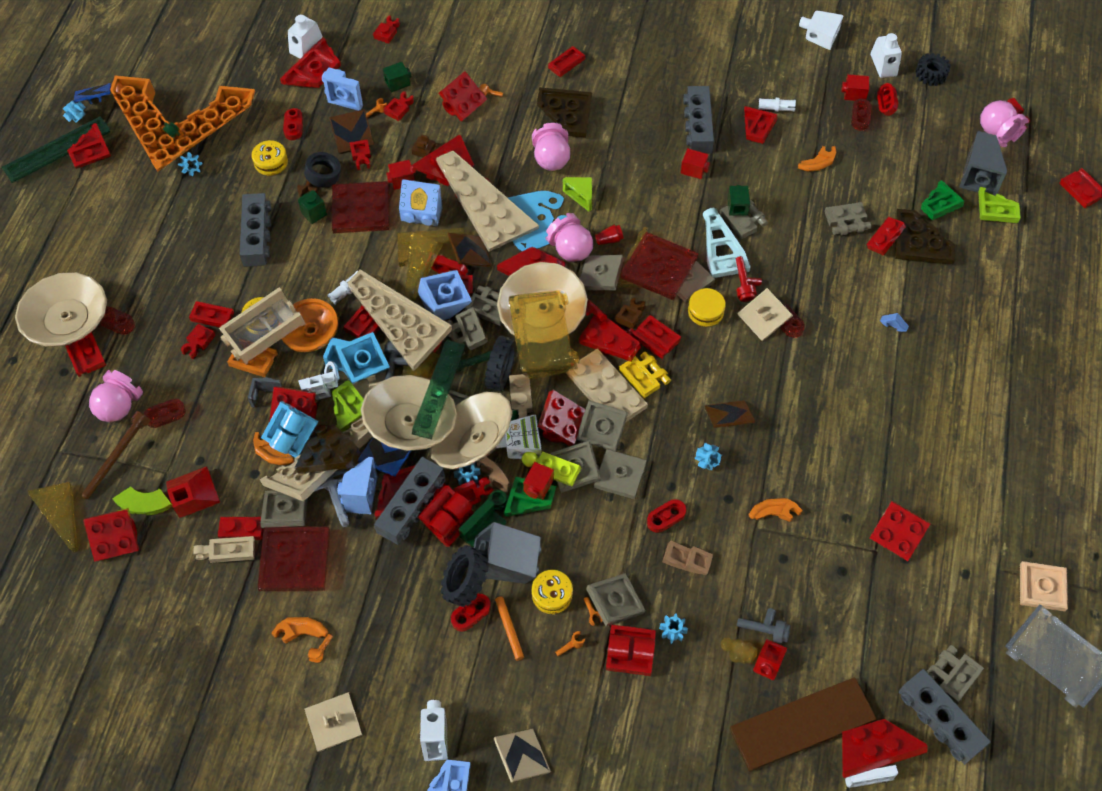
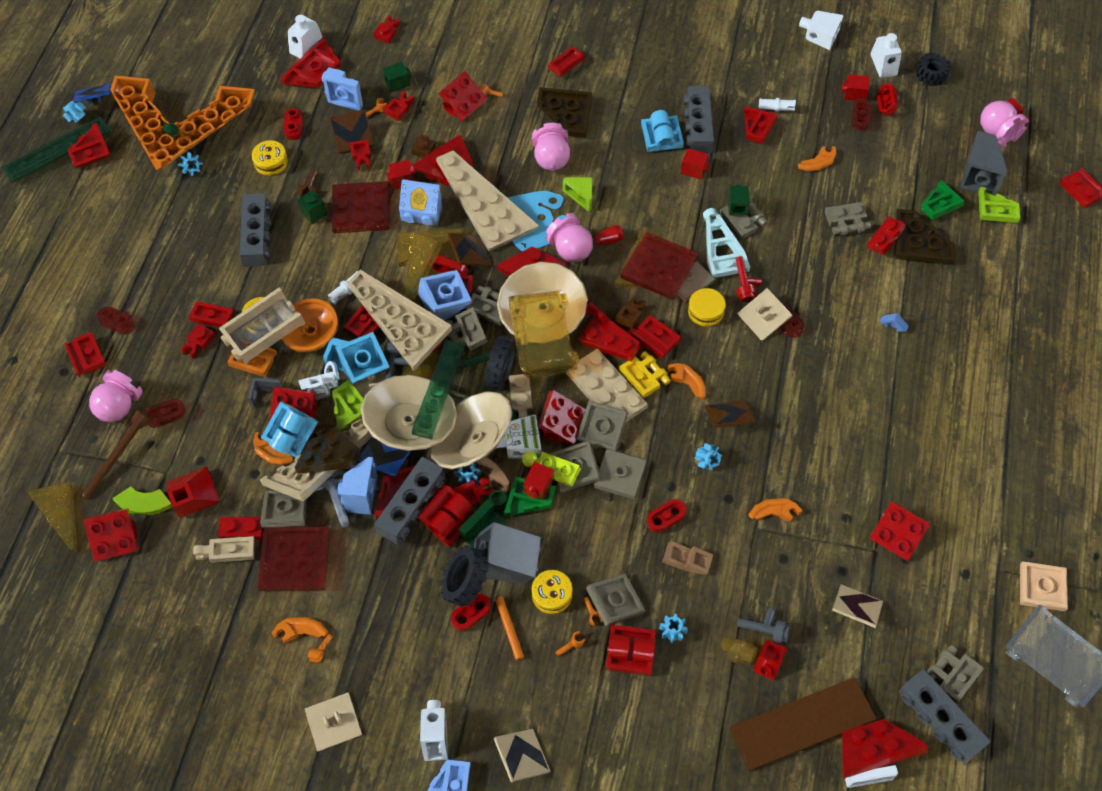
(61, 309): tan dish -> none
(326, 159): black tyre -> none
(602, 272): dark tan plate -> none
(662, 132): none -> medium azure plate
(688, 376): none -> orange piece
(857, 606): none -> tan piece

